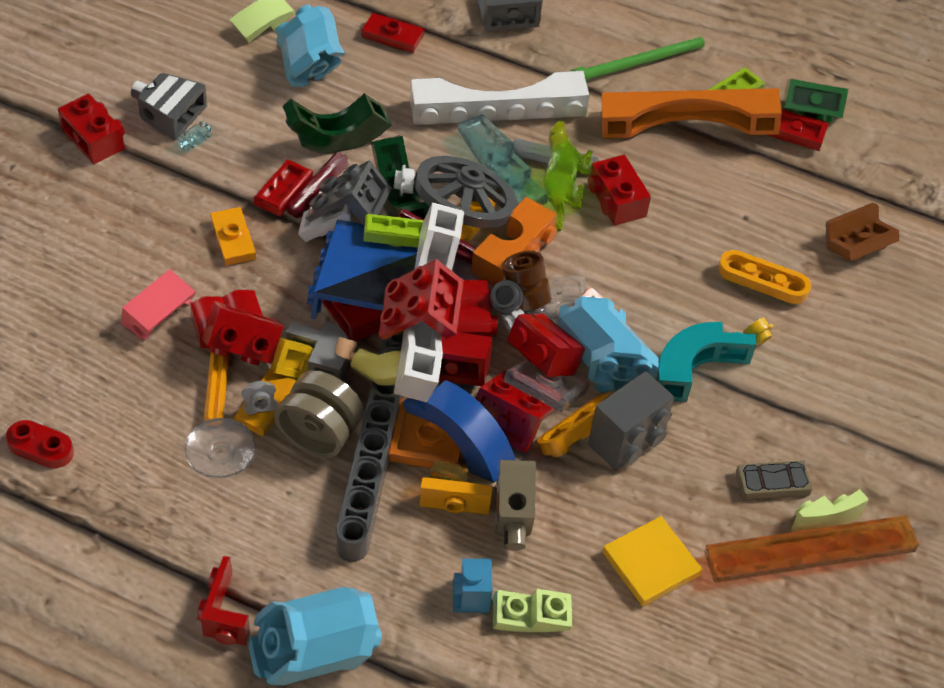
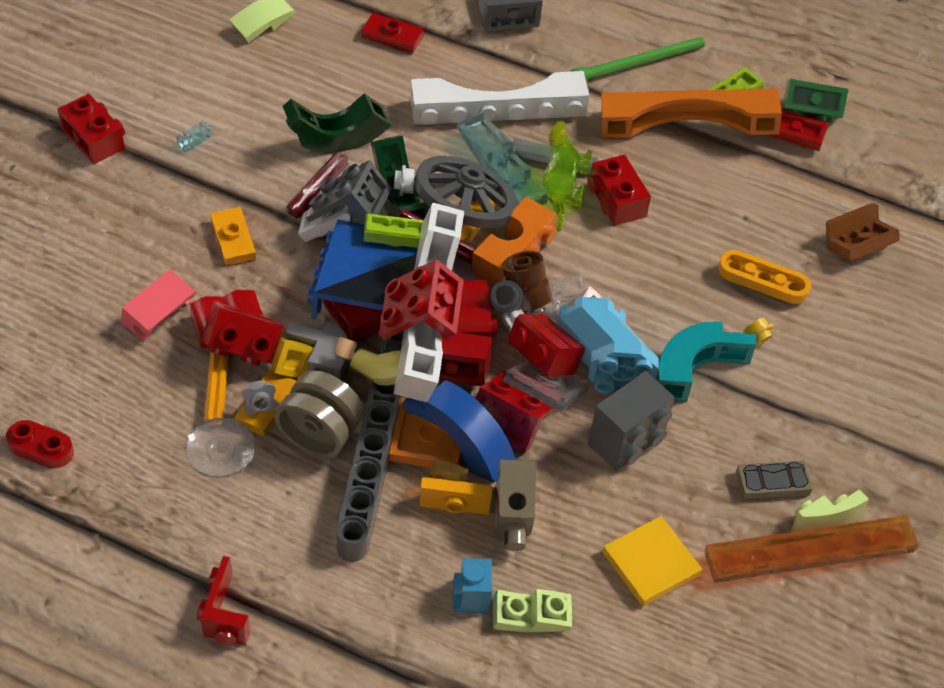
(170, 103): dark grey torso -> none
(282, 187): red plate -> none
(309, 45): medium azure brick -> none
(314, 636): medium azure brick -> none
(569, 430): light orange plate -> none

